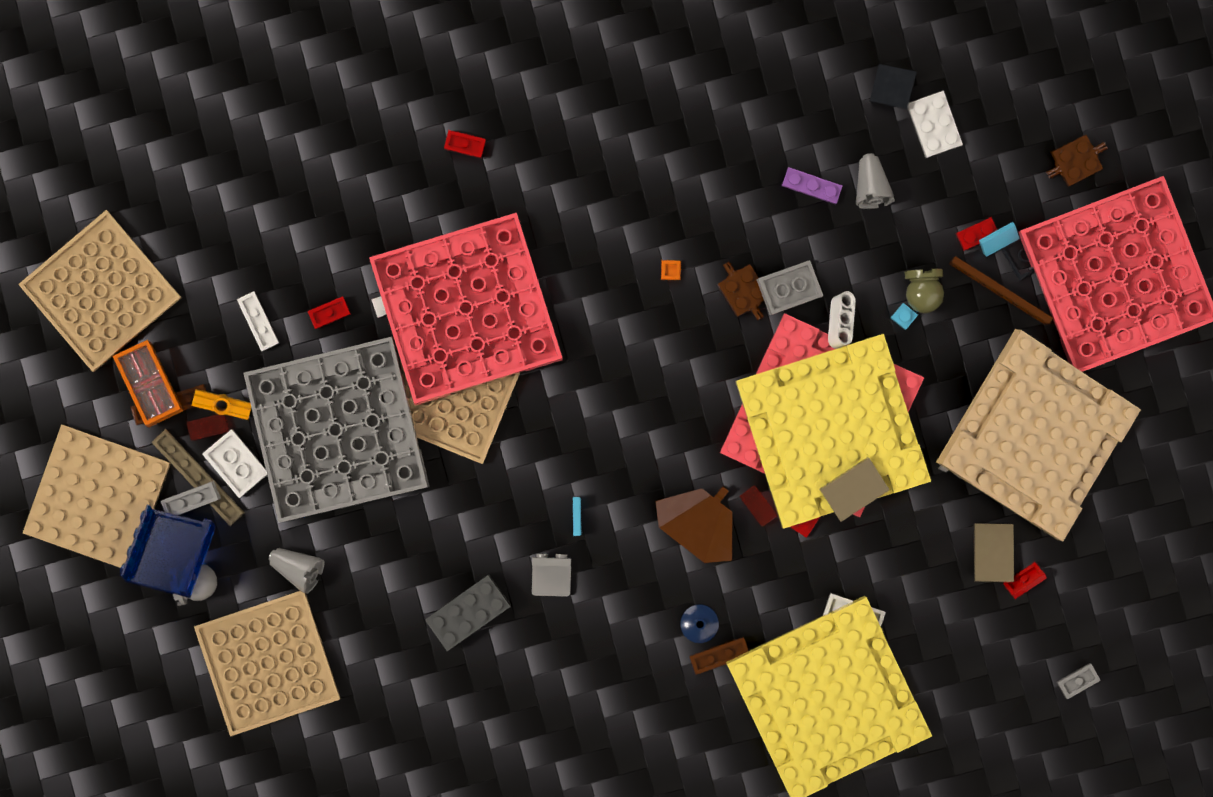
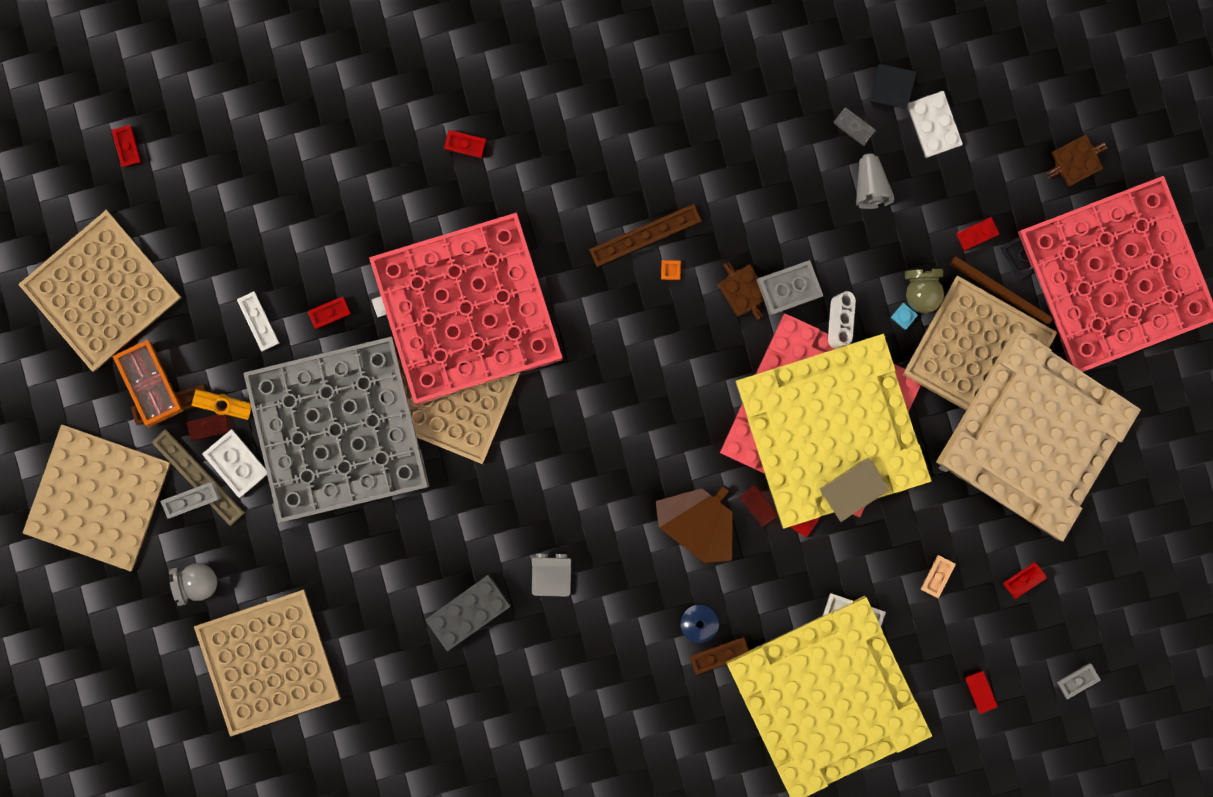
(126, 146): none -> red plate
(167, 552): clear blue panel -> none
(297, 568): light grey cone -> none
(576, 516): medium azure tile -> none
(645, 235): none -> reddish brown tile
(812, 185): medium lavender plate -> none
(854, 126): none -> clear plate
(938, 576): none -> light nougat plate
(967, 341): none -> tan plate
(981, 692): none -> red tile
(993, 553): dark tan tile -> none
(999, 239): medium azure tile -> none

